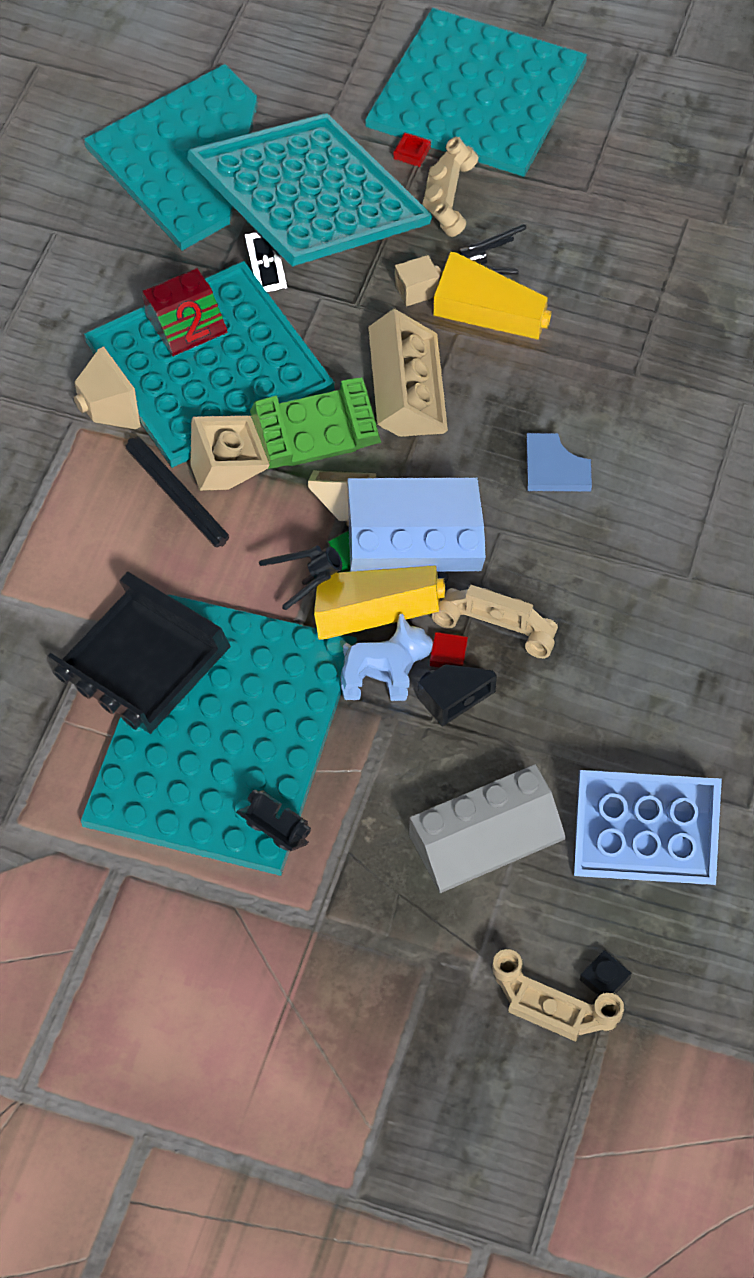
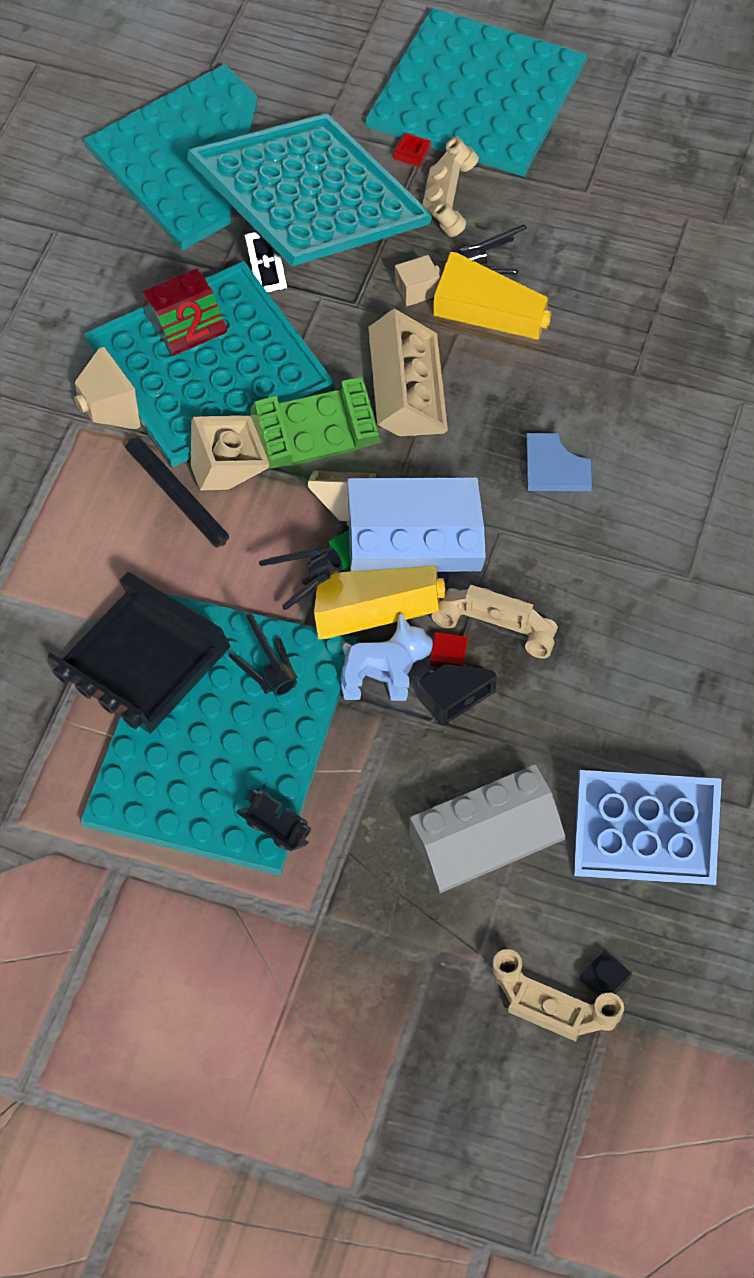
(278, 675): none -> black plant

